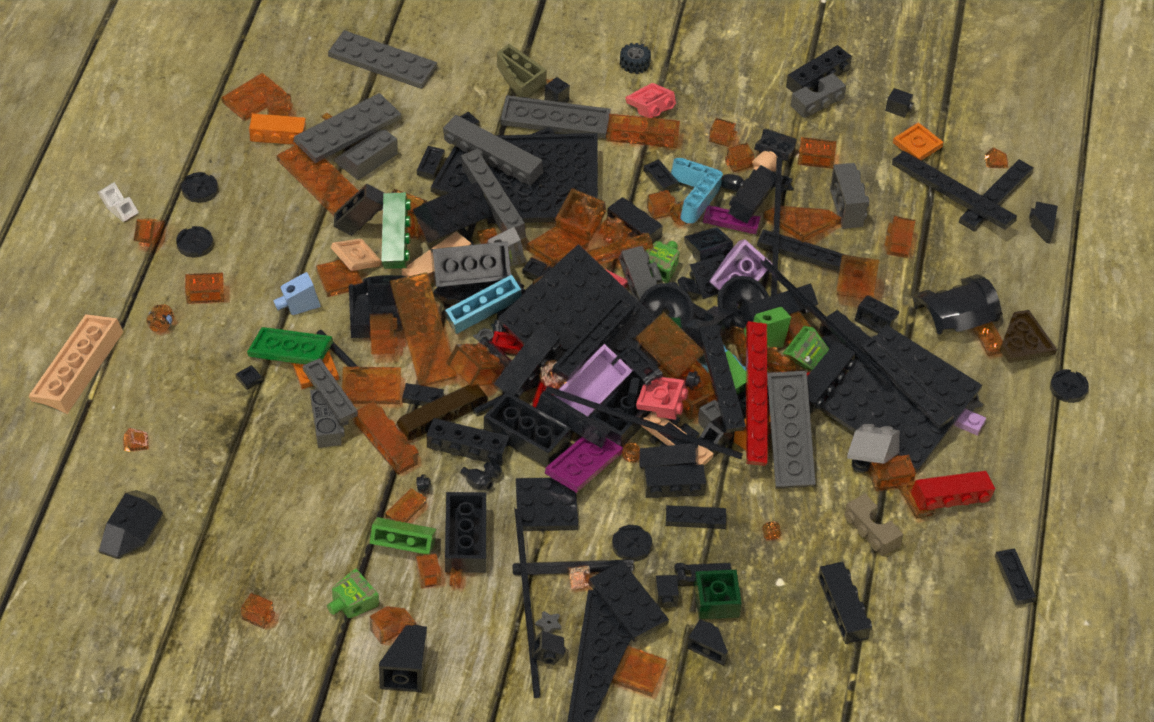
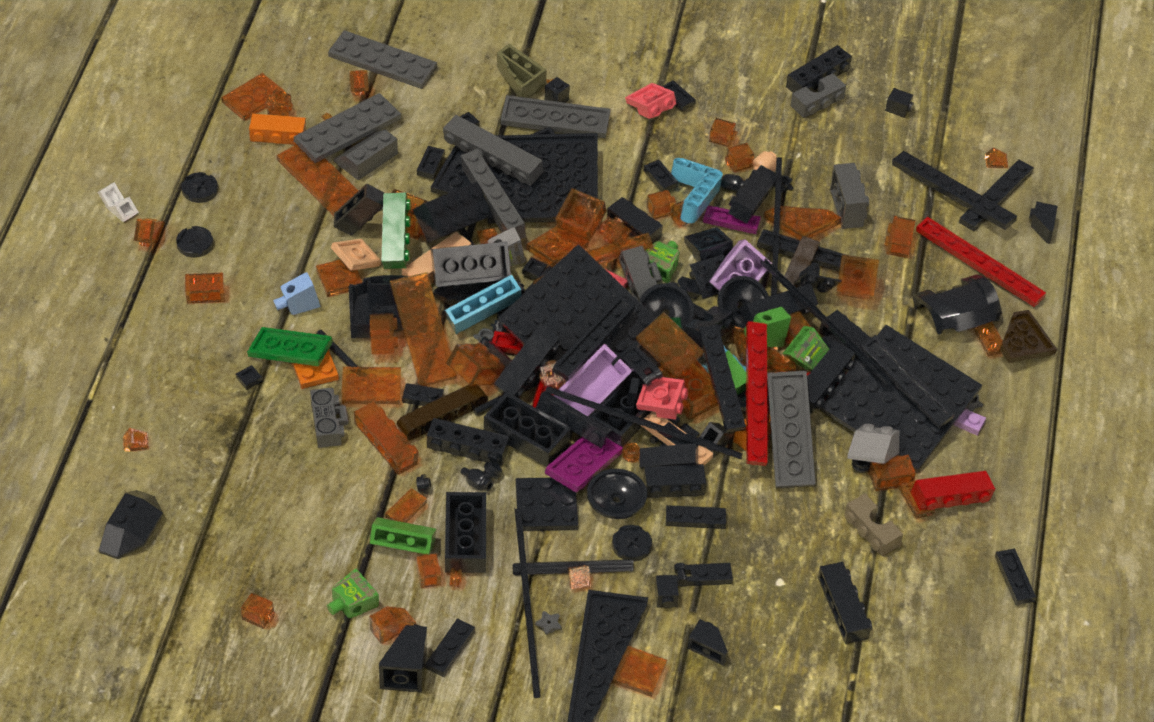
(77, 362): light nougat arch -> none
(160, 318): clear orange head -> none
(330, 390): dark grey plate -> none
(358, 82): none -> clear orange slope
(450, 647): none -> black plate
(548, 648): black brick -> none
(617, 486): none -> black dish
(628, 601): black plate -> none
(635, 58): black wheel -> none
(643, 130): clear orange brick -> none
(683, 98): none -> black plate
(692, 380): black plate -> none
(709, 413): dark grey panel -> none
(717, 594): dark green brick -> none
(771, 530): clear orange bush -> none
(776, 142): black bracket -> none
(802, 258): none -> dark brown tile
(812, 275): none -> black hinge
(816, 152): clear orange brick -> none
(875, 314): black bracket -> none
(918, 141): orange plate -> none
(981, 262): none -> red plate
(1069, 386): black tile -> none

